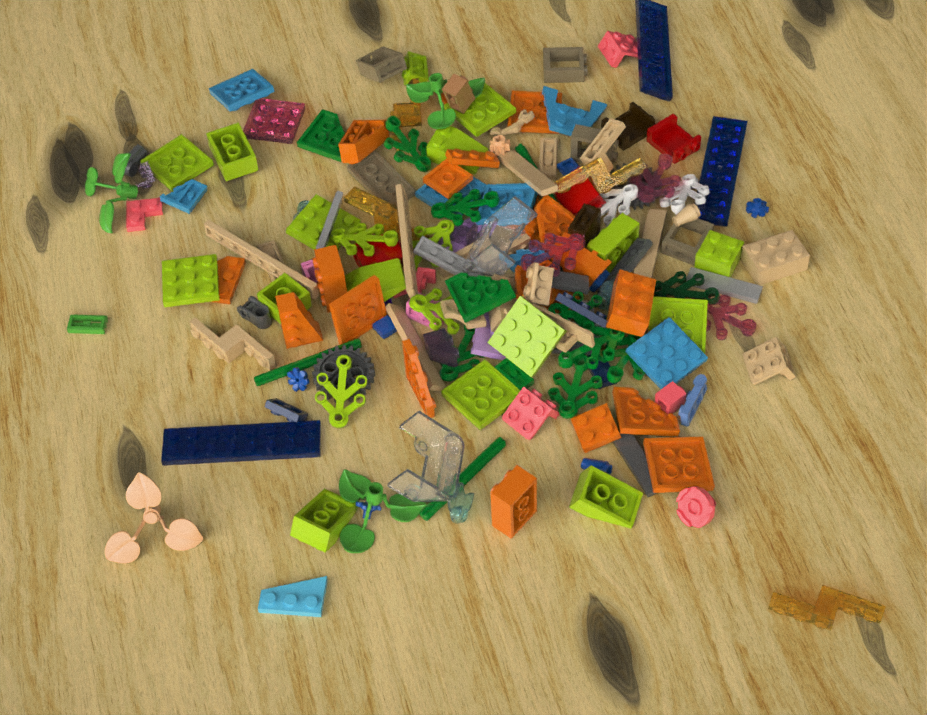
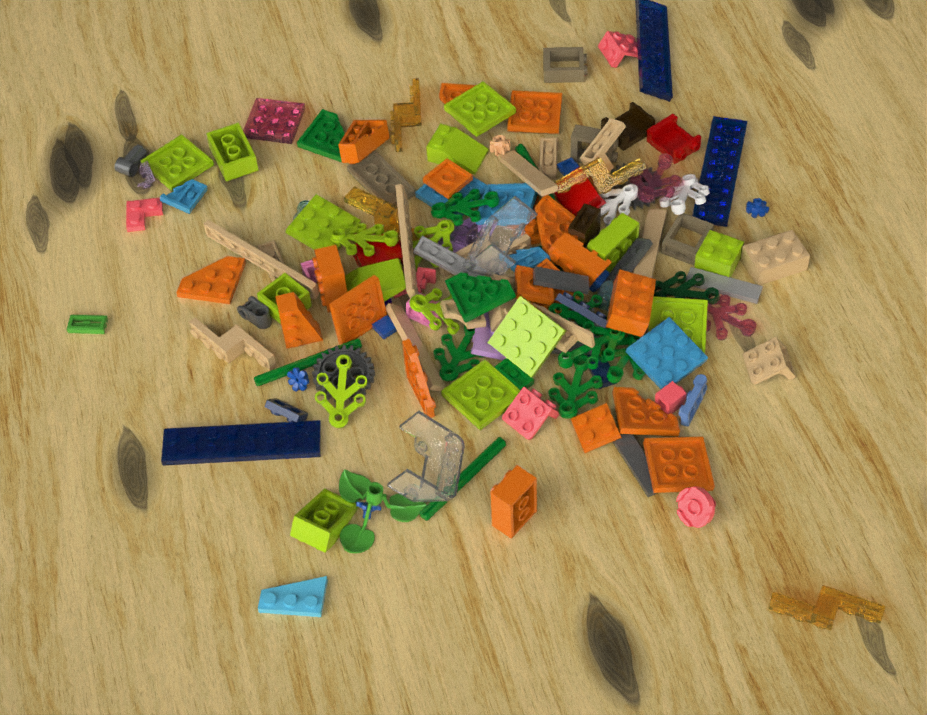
(124, 190): bright green plant -> none
(145, 493): light nougat plant -> none
(190, 280): lime plate -> none
(241, 90): dark azure plate -> none
(330, 220): light grey tile -> none
(383, 64): dark tan window -> none
(416, 68): lime bracket -> none
(421, 161): green plant -> none
(422, 91): bright green plant -> none
(440, 347): slope -> none
(458, 93): medium nougat brick -> none
(459, 504): clear light blue plate -> none
(472, 158): orange plate -> none
(524, 117): tan piece -> none
(539, 284): tan bracket -> none
(563, 117): dark azure wing -> none
(573, 243): clear pink plant -> none
(599, 464): blue cone -> none
(605, 498): lime slope -> none
(686, 215): tan cone -> none

